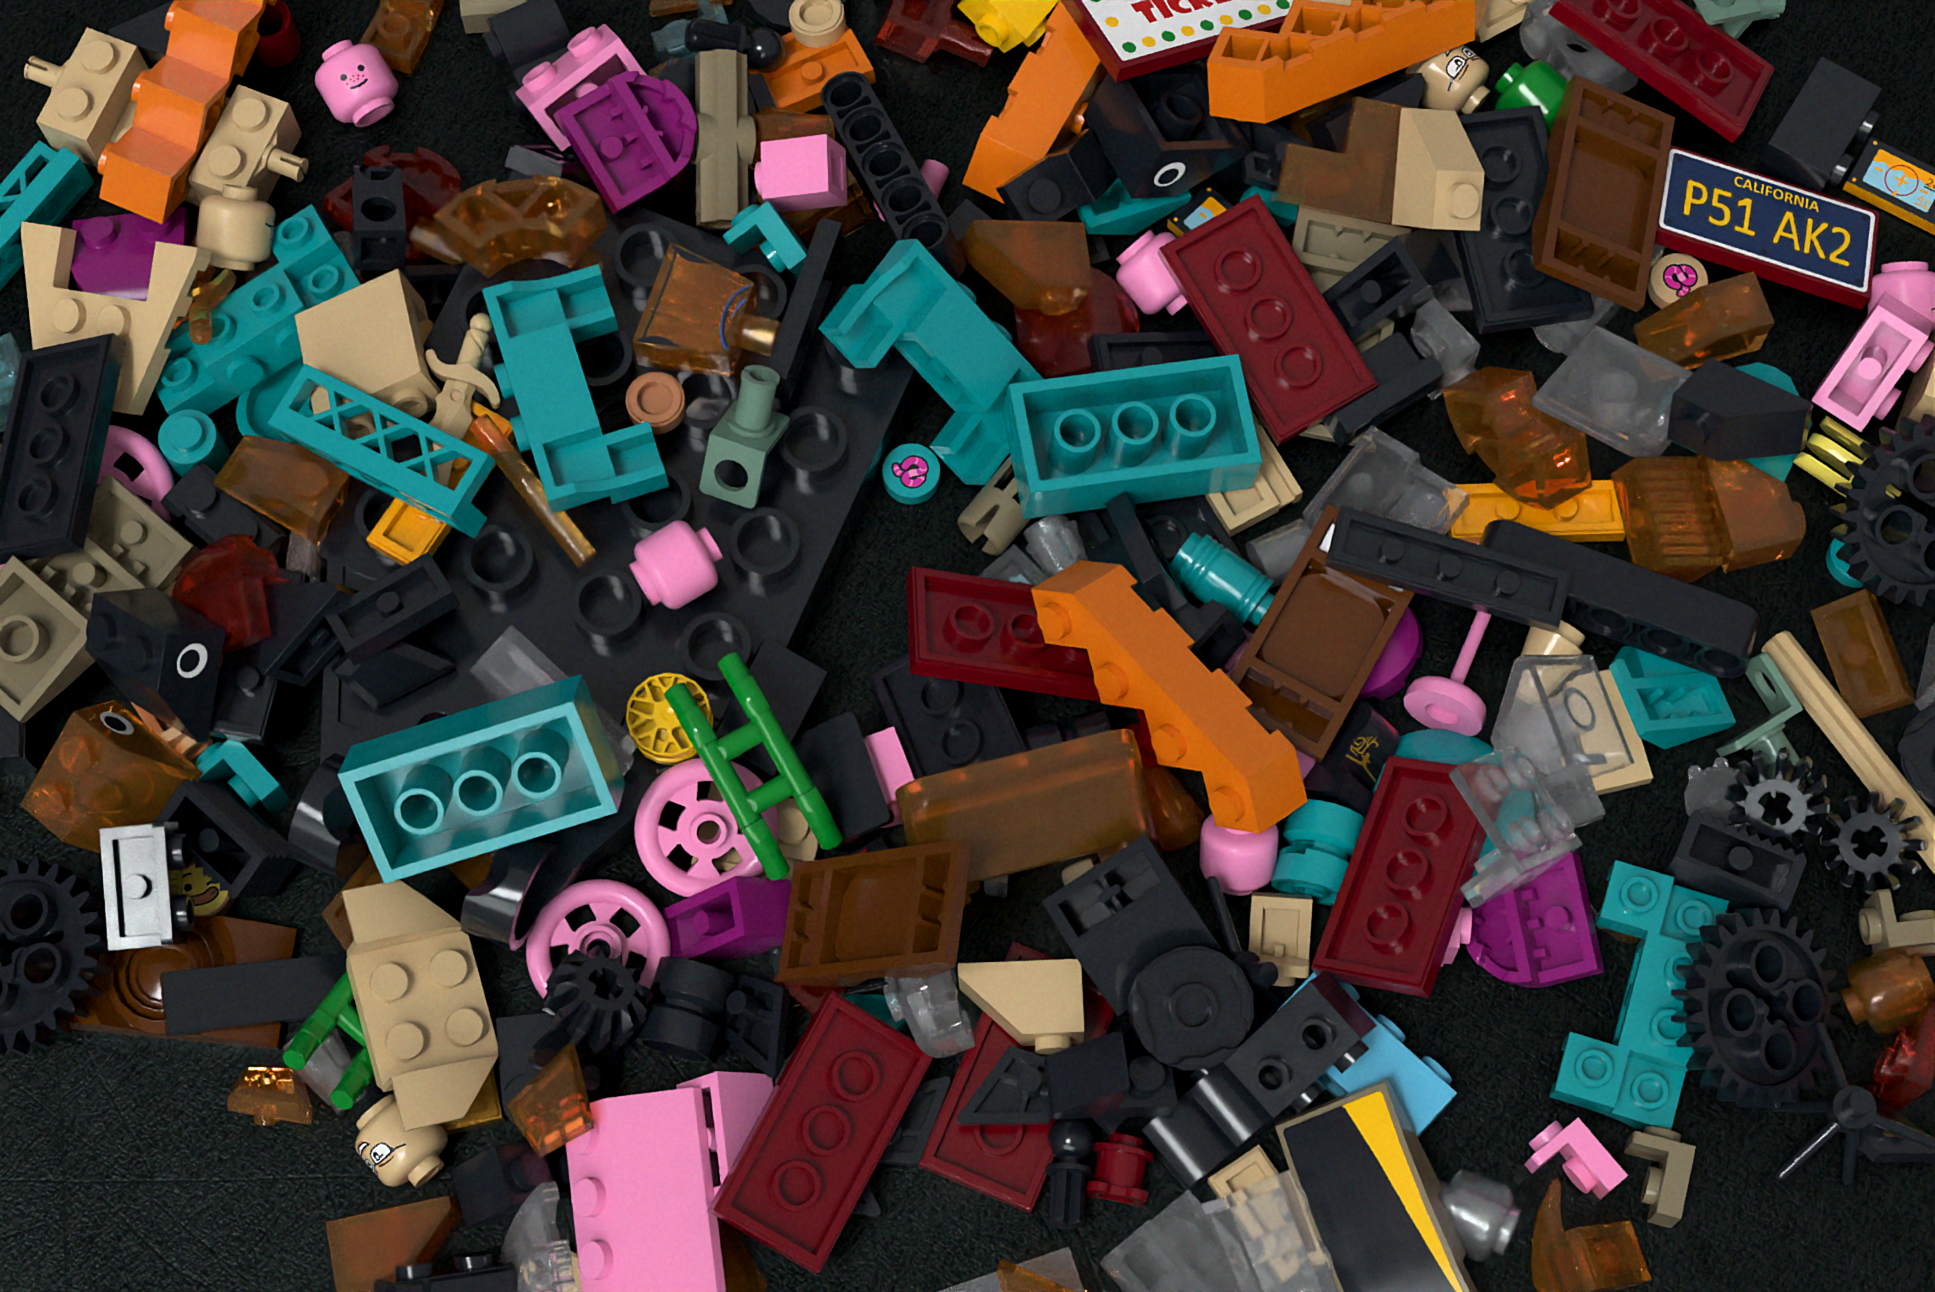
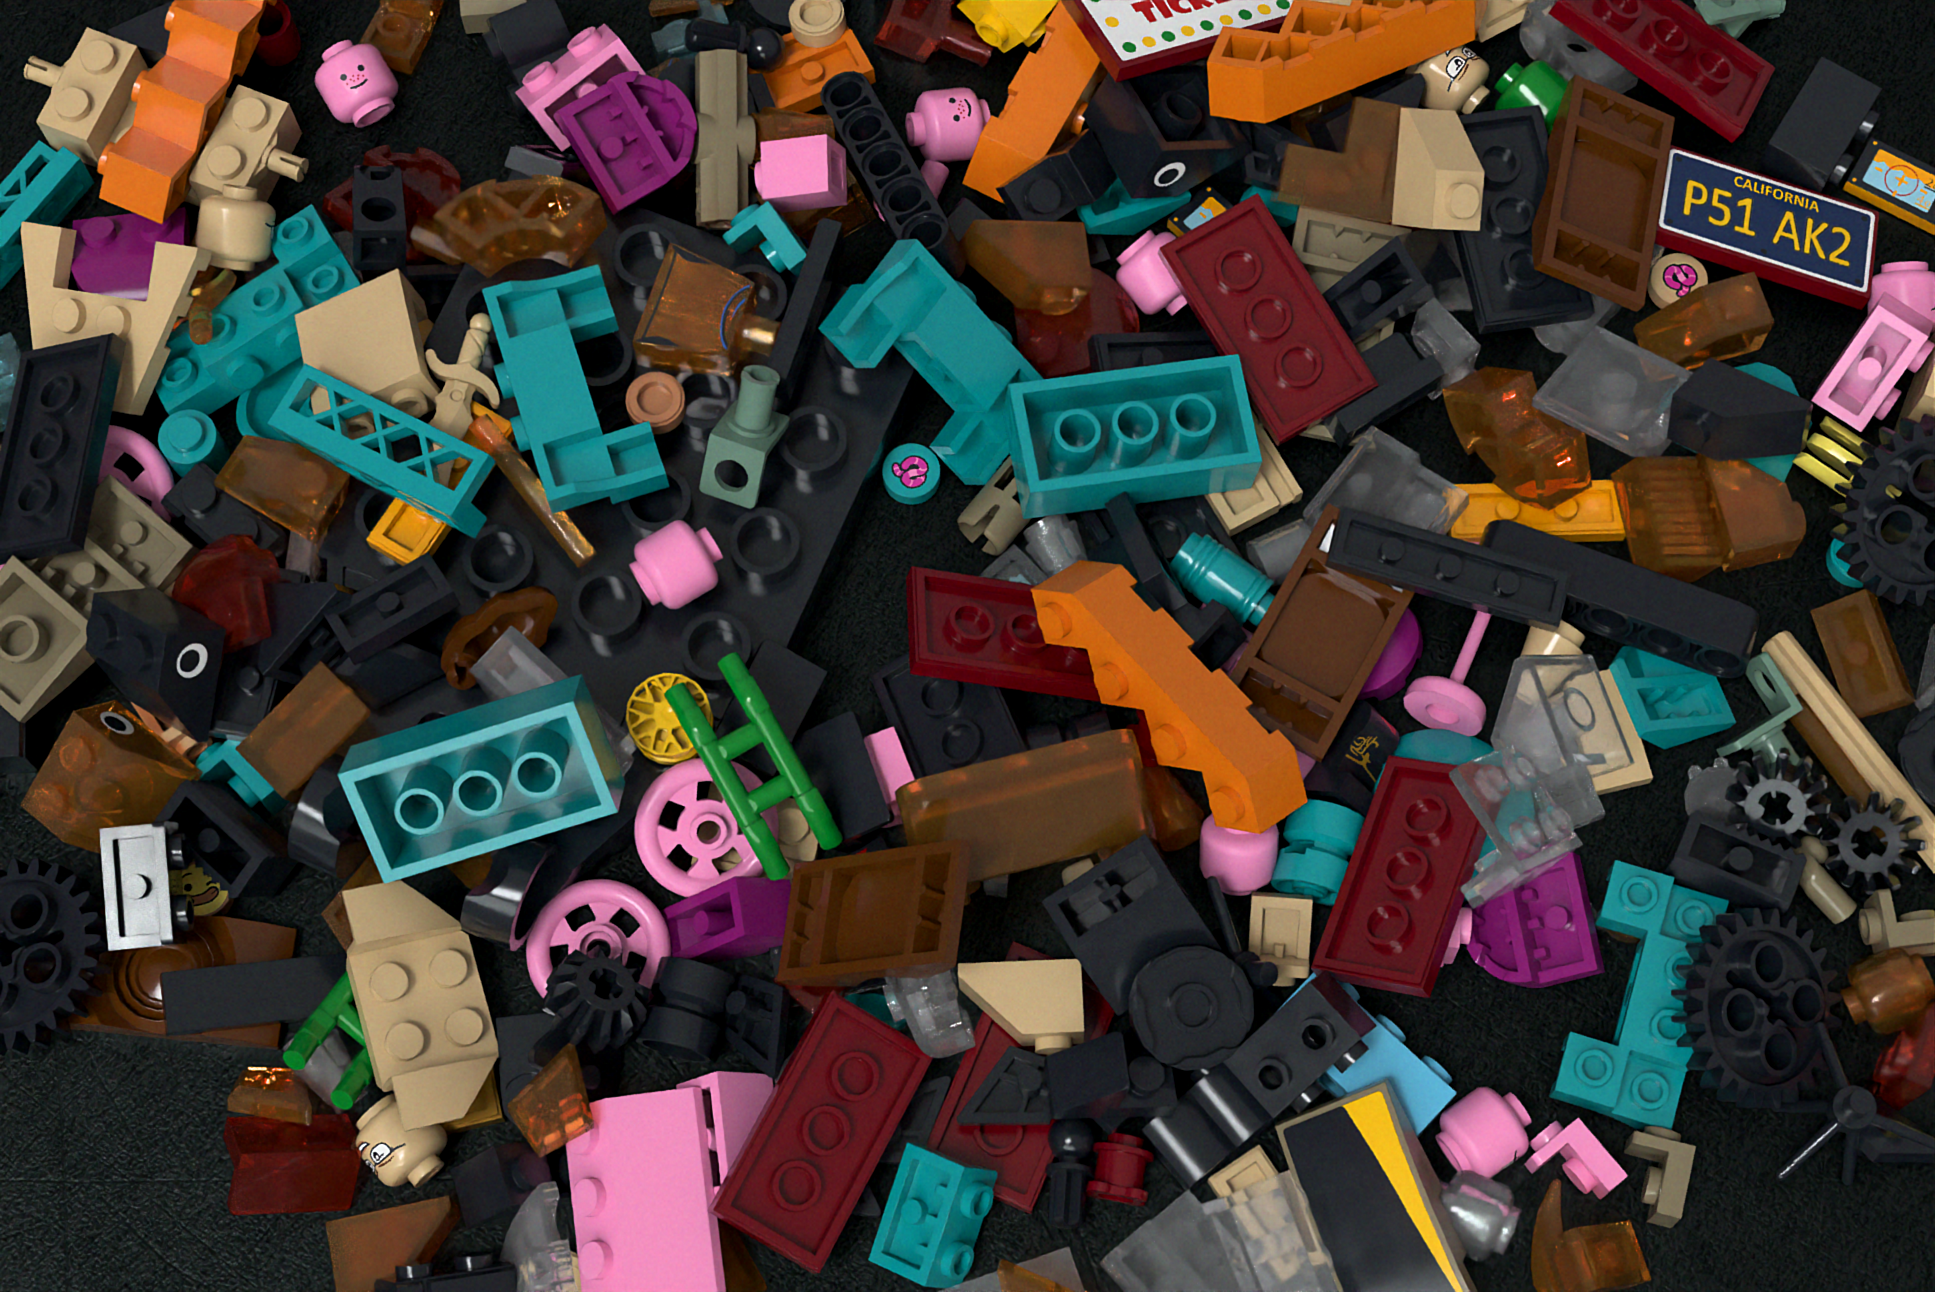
(291, 1164): none -> clear red panel
(303, 731): none -> clear orange panel
(525, 609): none -> reddish brown arm
(933, 1217): none -> teal bracket
(947, 124): none -> bright pink head
(1484, 1131): none -> bright pink head
(1820, 885): none -> dark tan arm
(1832, 756): none -> clear orange bar

